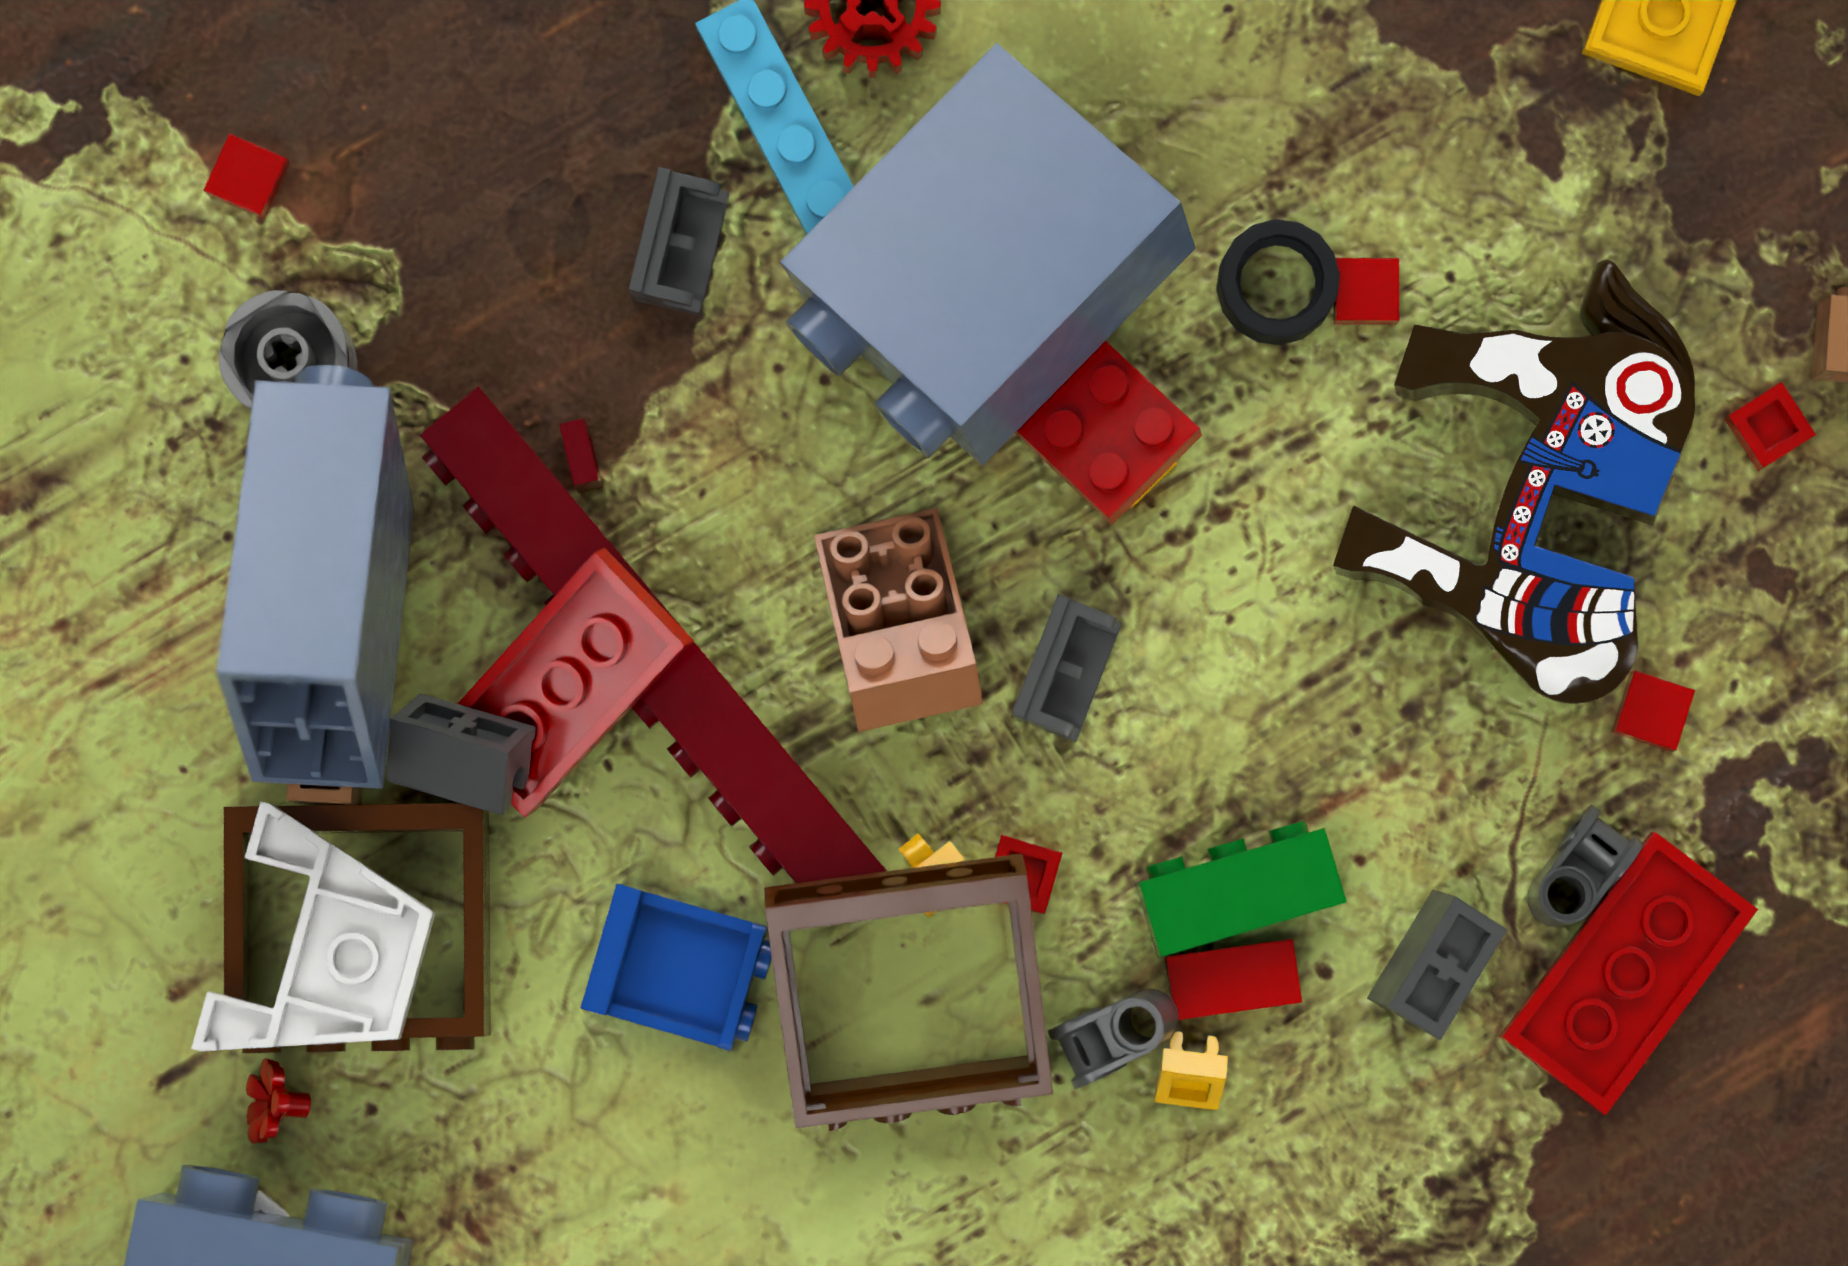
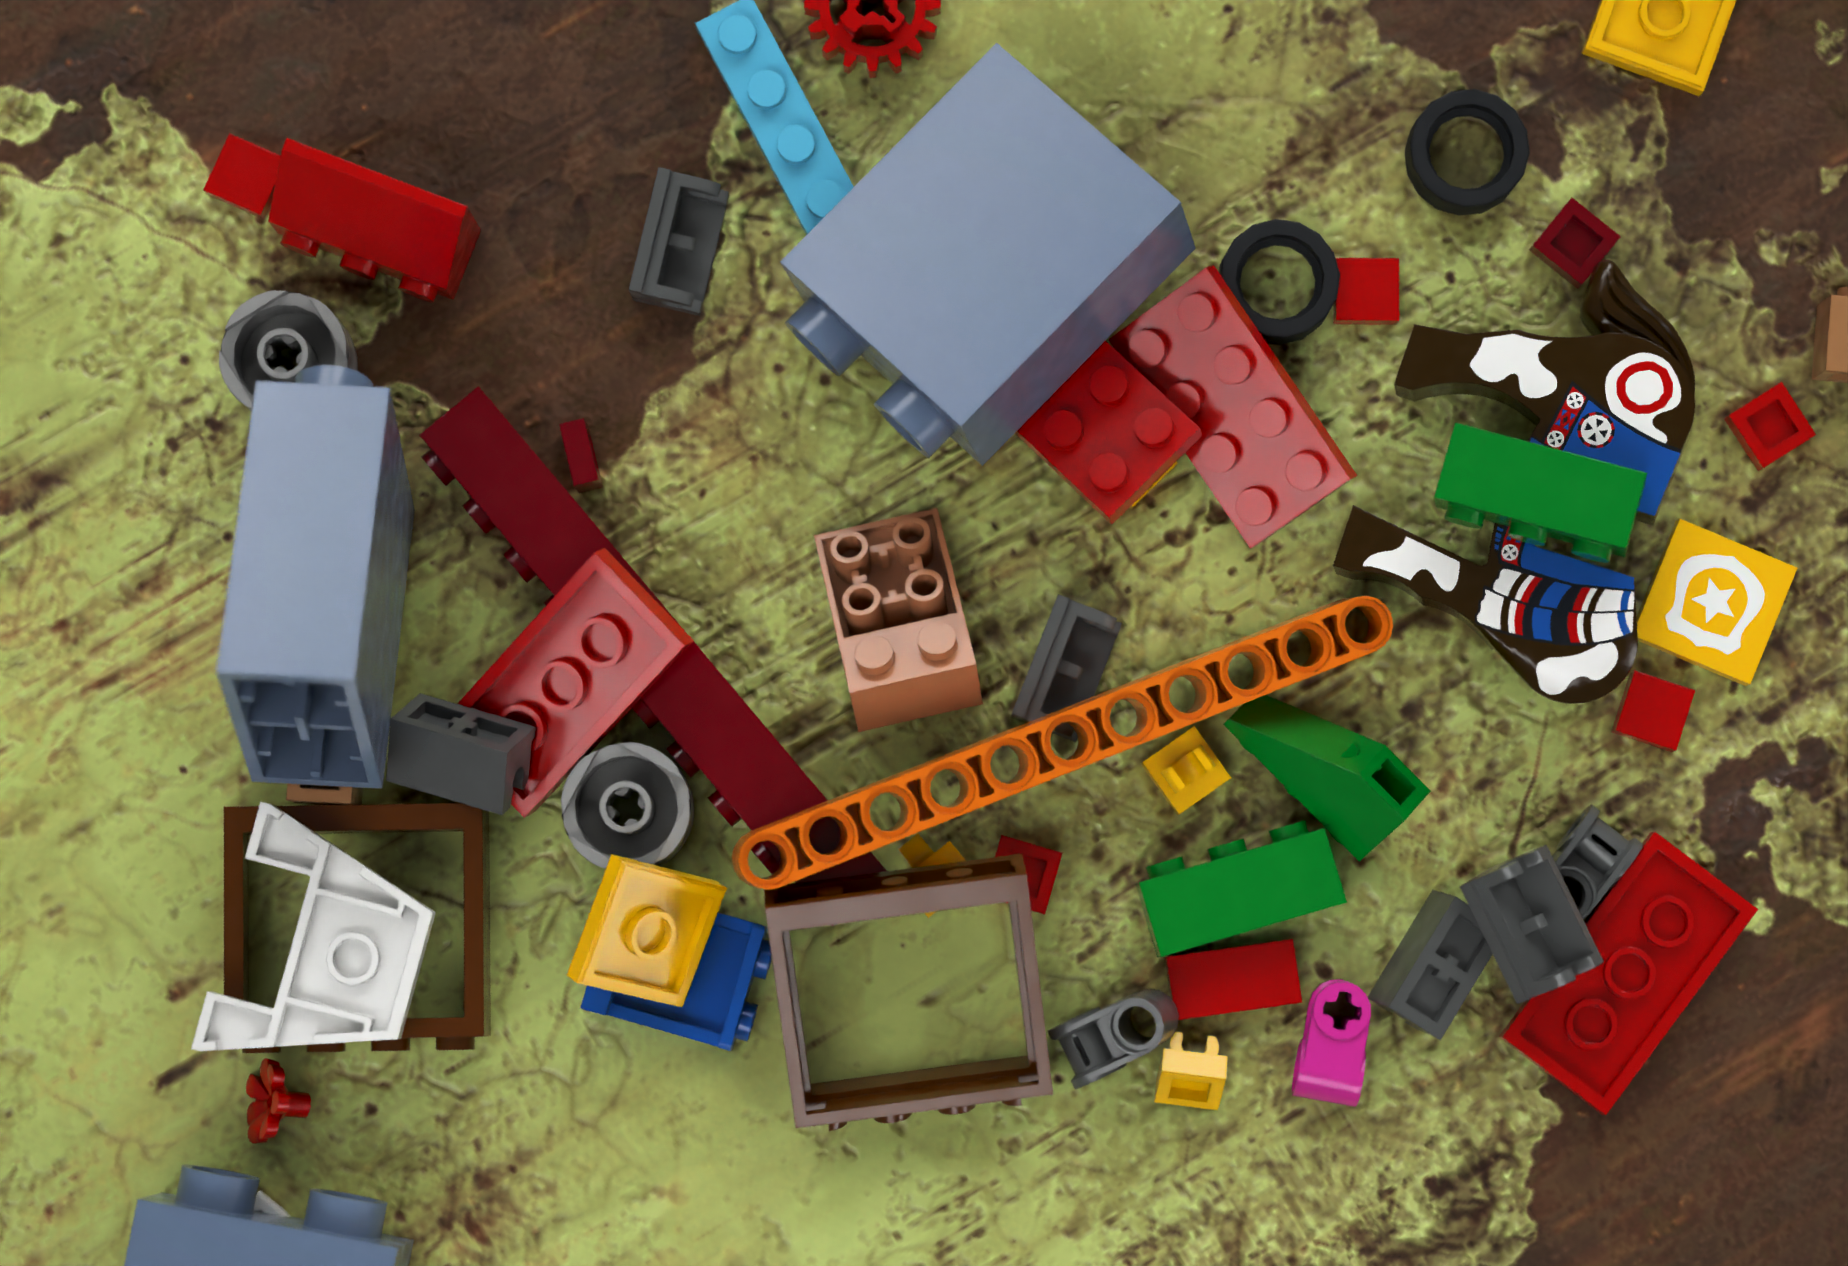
(371, 222): none -> red slope
(620, 772): none -> light grey brick
(646, 931): none -> yellow tile
(1095, 734): none -> orange beam
(1186, 770): none -> yellow tile
(1259, 435): none -> plate
(1329, 1056): none -> dark pink piece
(1338, 775): none -> green slope
(1480, 106): none -> black tyre
(1531, 924): none -> dark grey hinge
(1539, 492): none -> green brick
(1574, 243): none -> dark red tile
(1713, 602): none -> yellow tile

